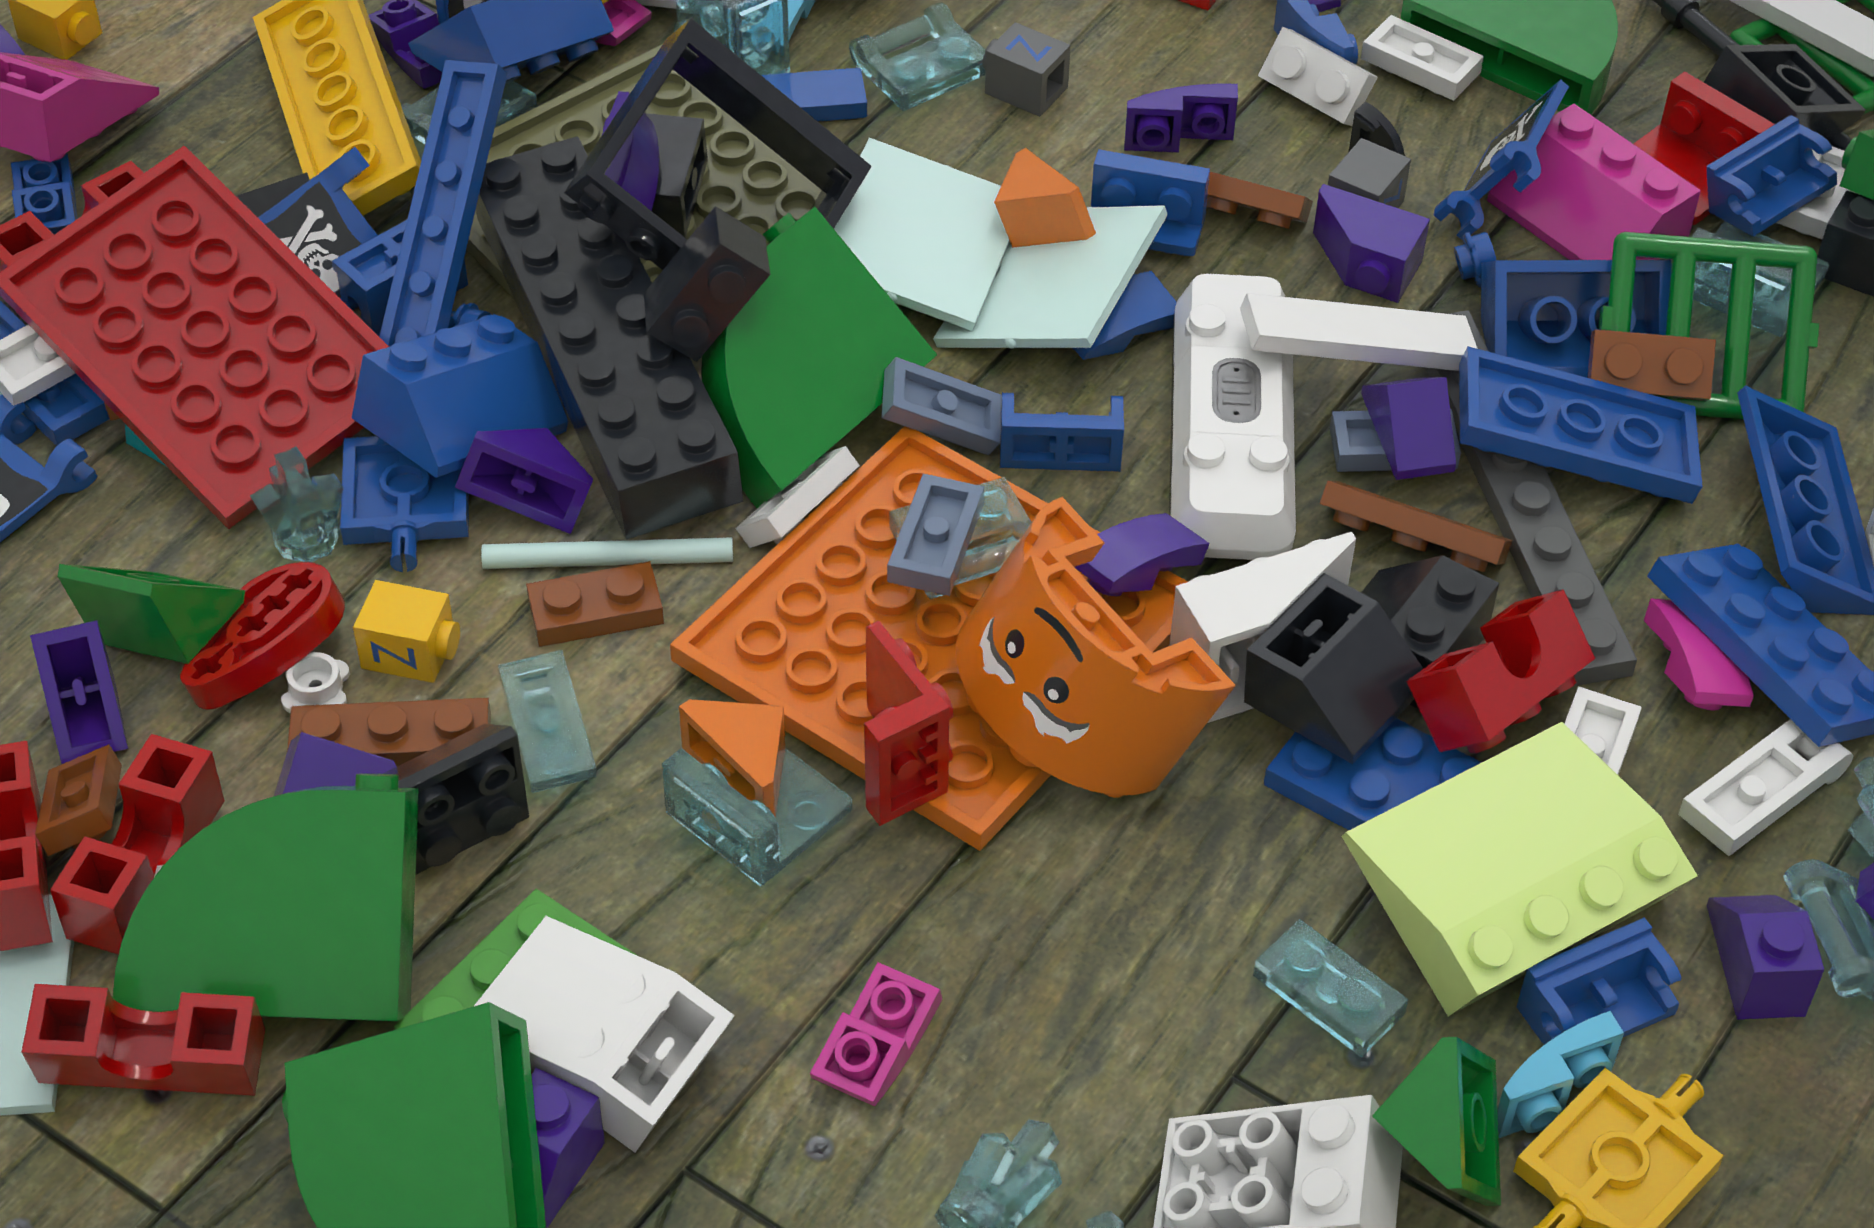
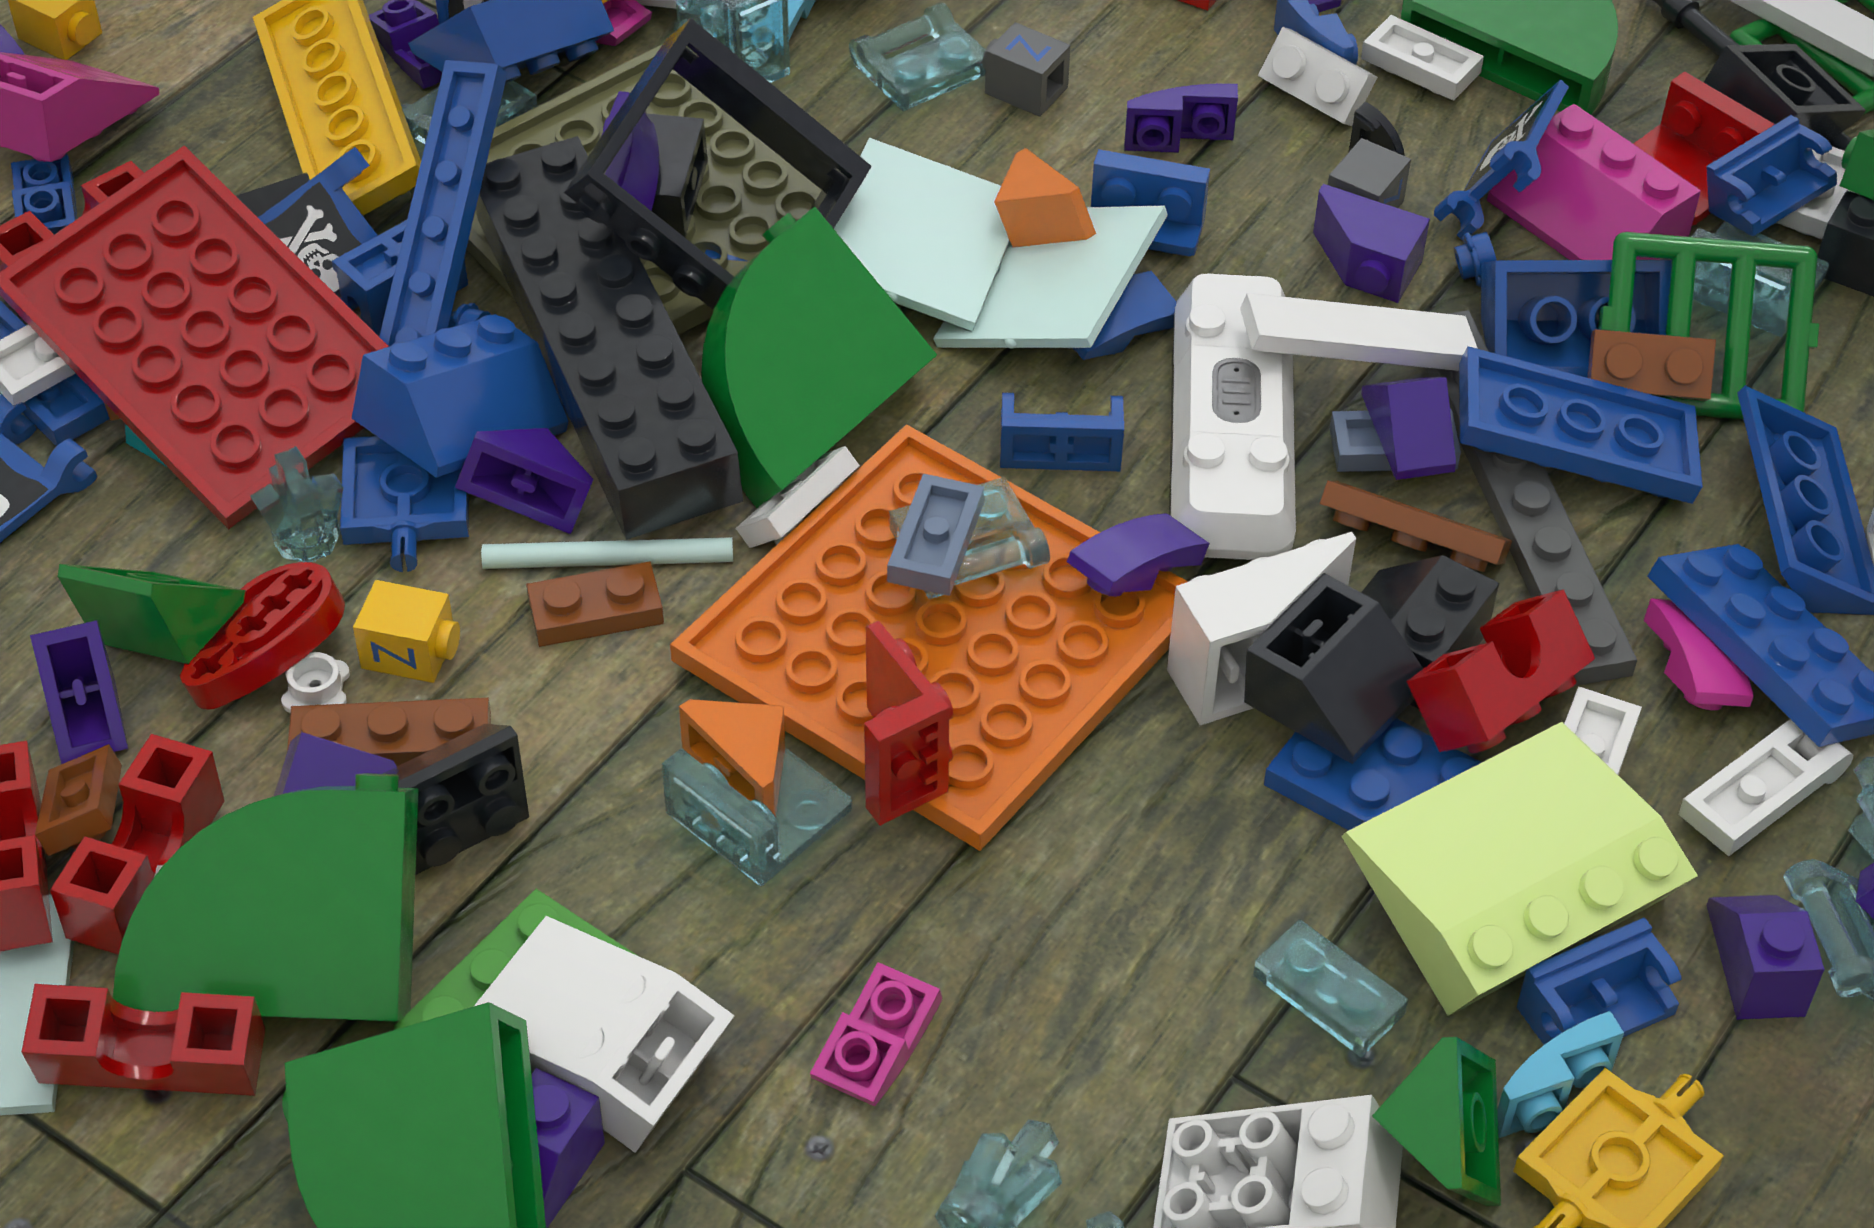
(547, 721): clear light blue plate -> none
(706, 284): black brick -> none
(825, 93): tile -> none
(941, 406): sand blue plate -> none
(1069, 675): orange cylinder -> none
(1274, 205): dark orange plate -> none

